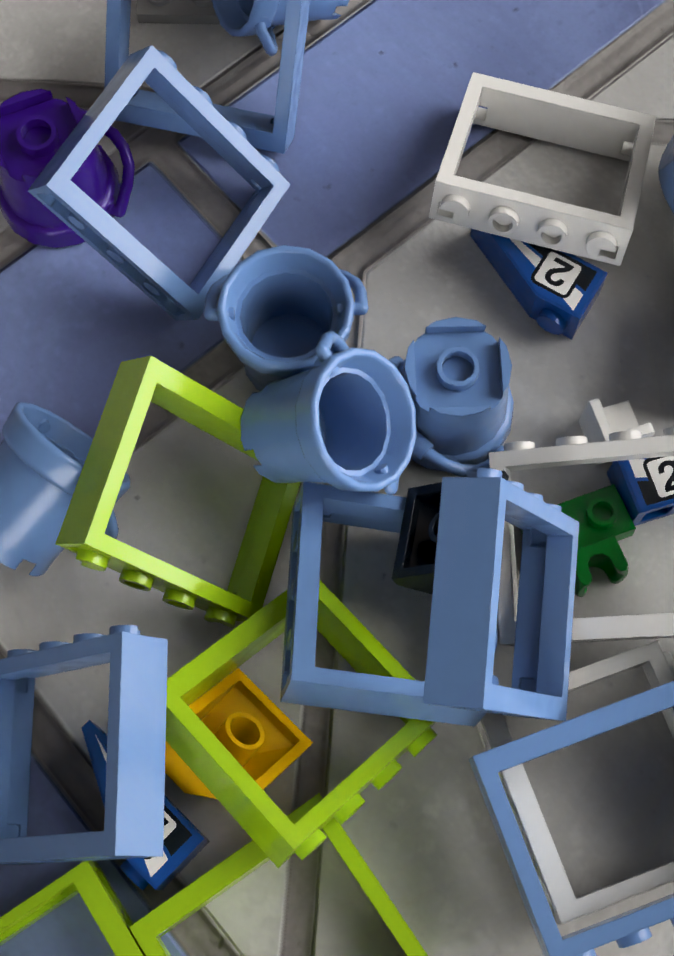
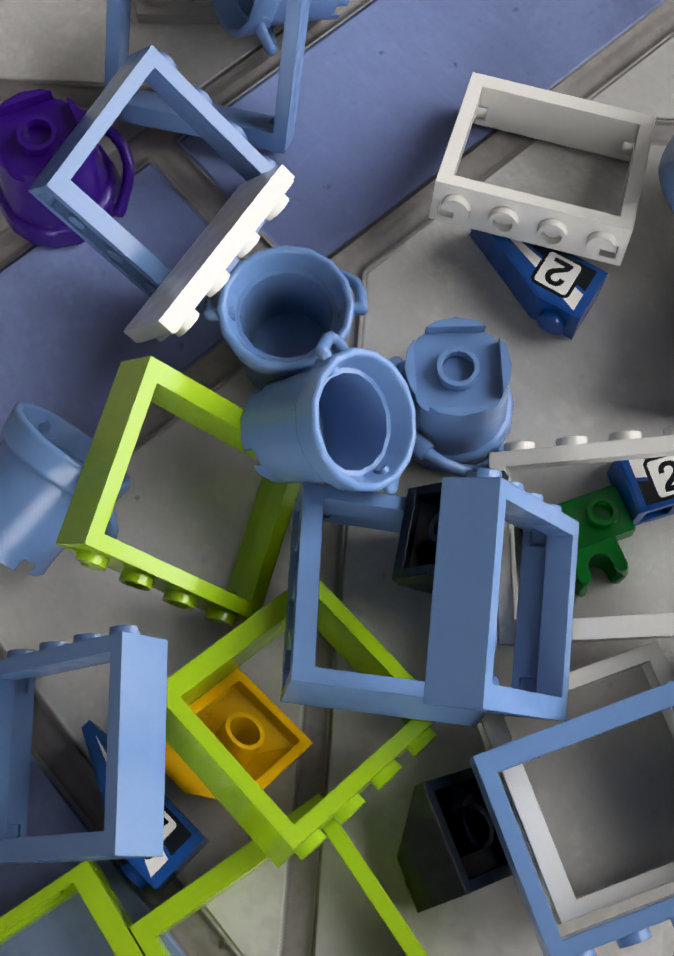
(204, 264): none -> white tile
(449, 841): none -> black slope
(600, 422): white panel -> none

